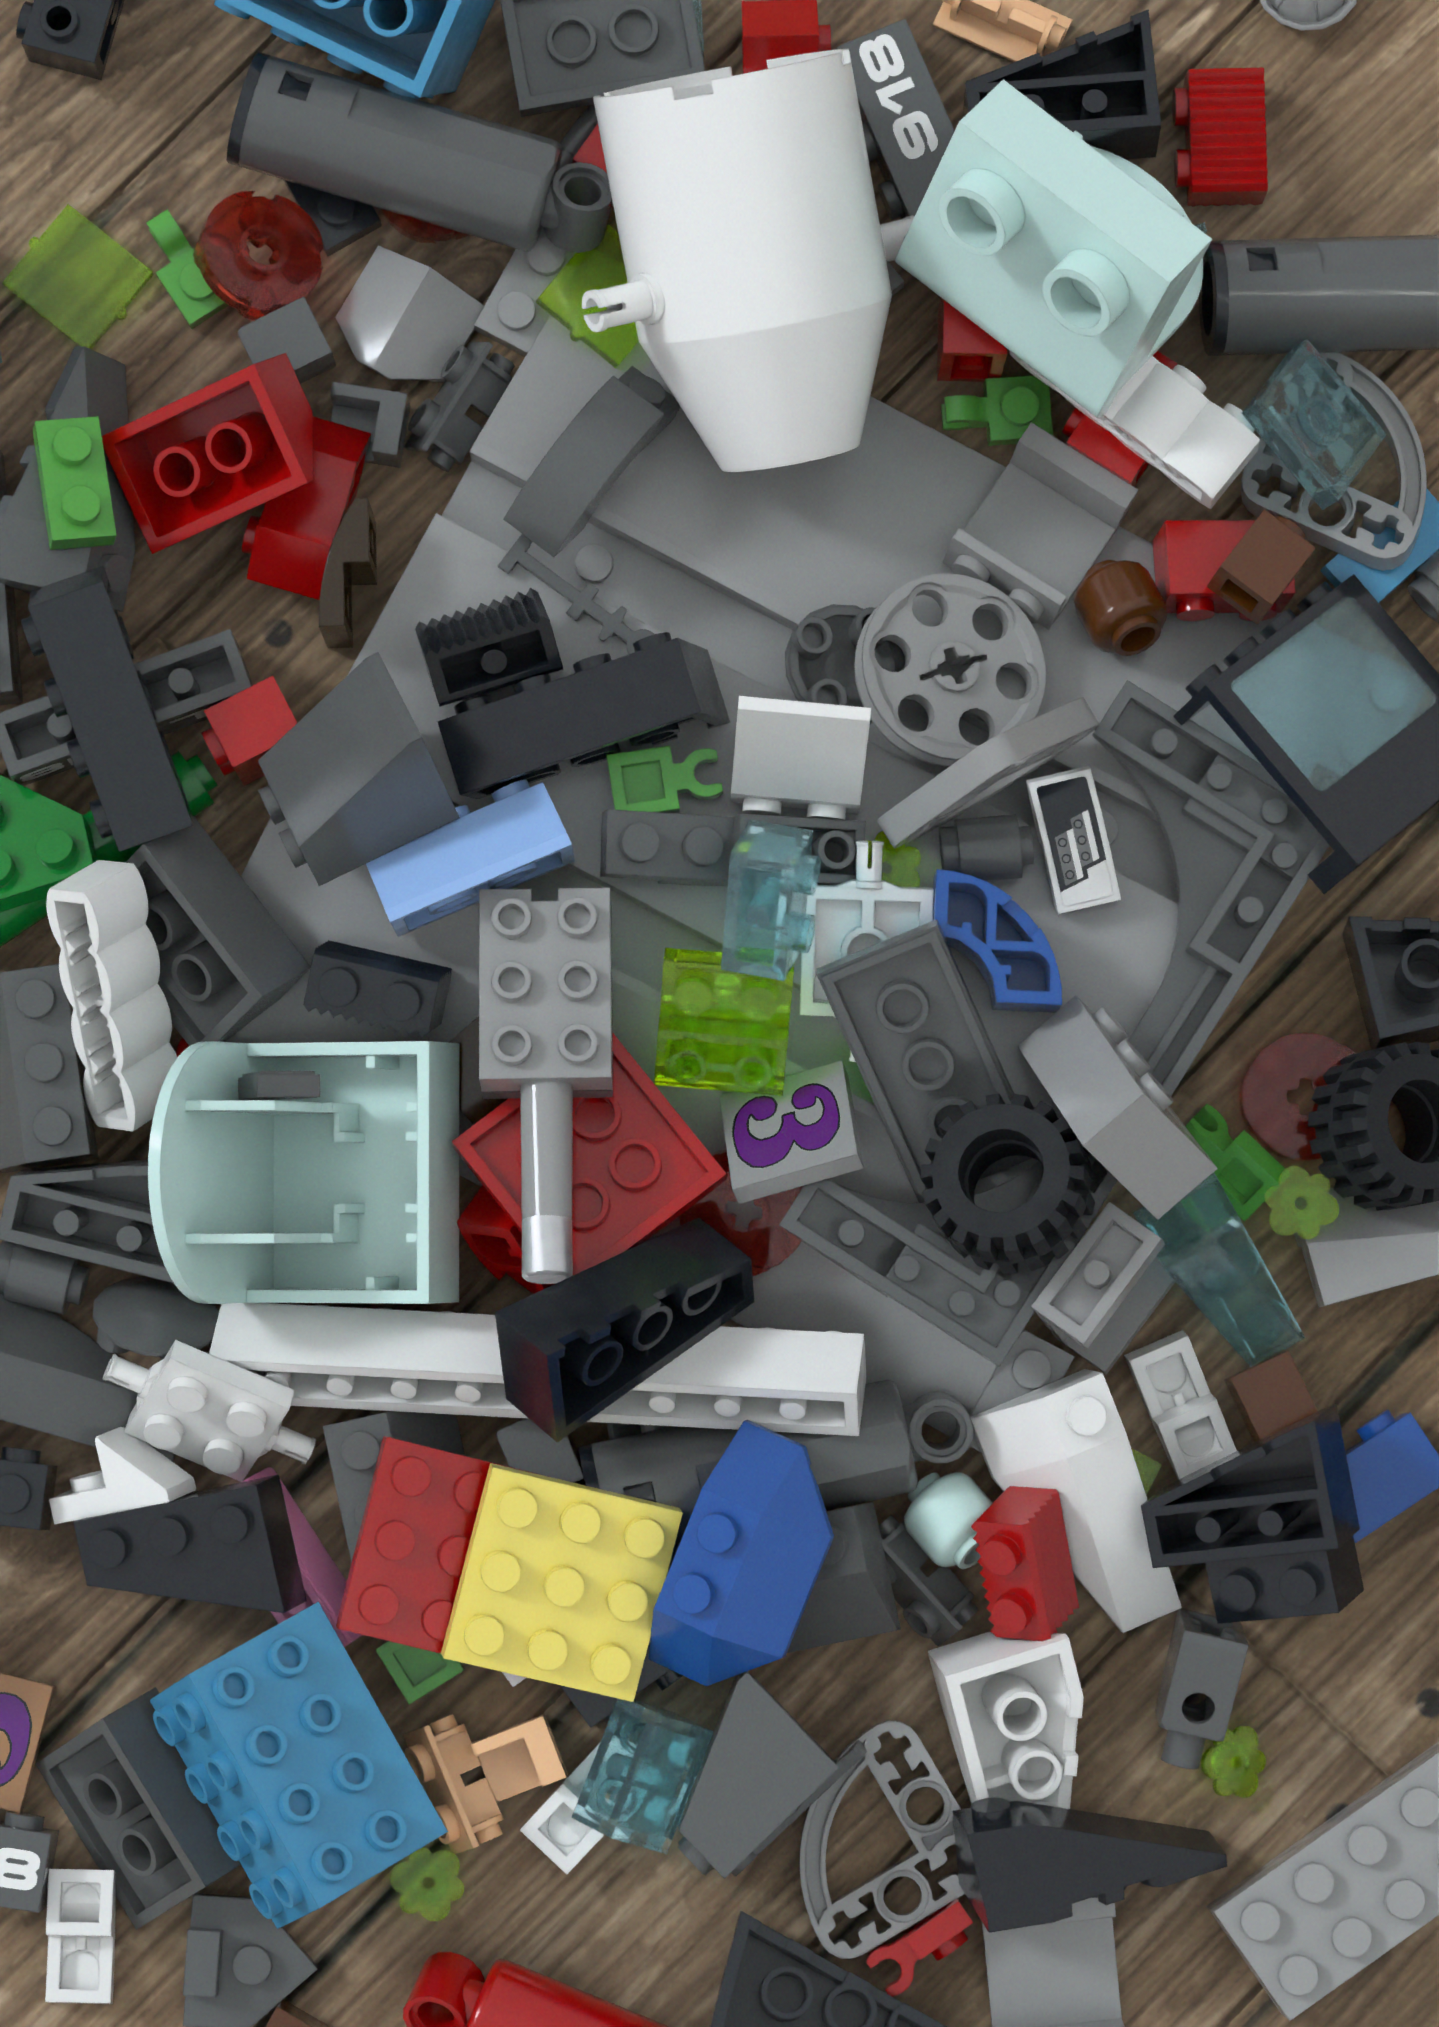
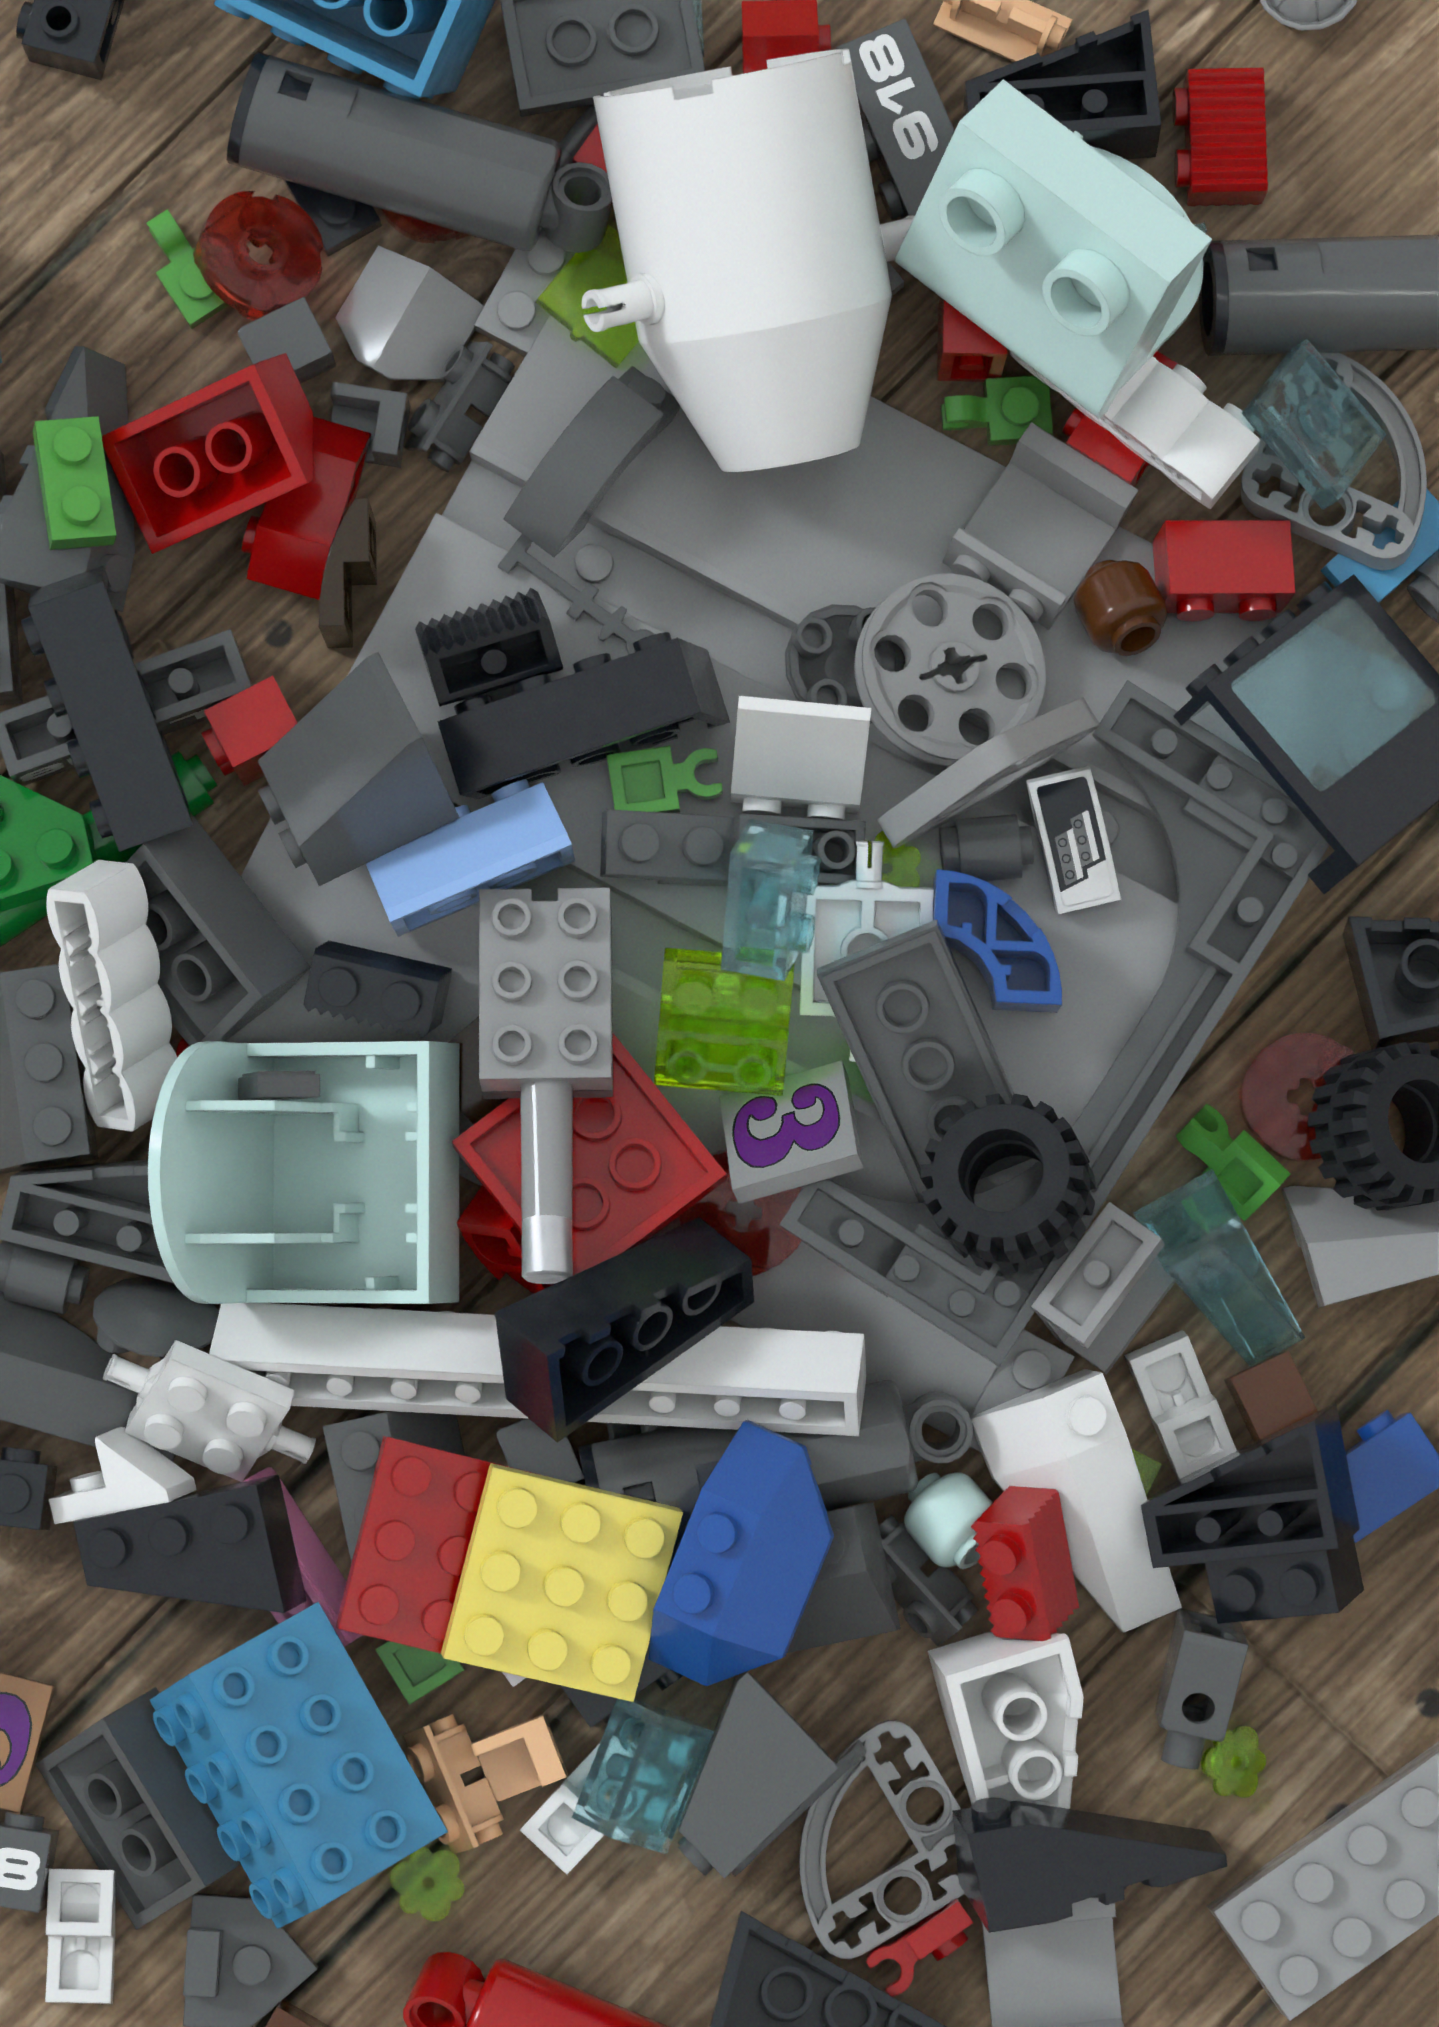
(78, 278): clear neon green piece -> none
(1116, 1106): light grey wedge -> none
(1262, 565): reddish brown brick -> none
(1320, 1207): clear neon green plant -> none

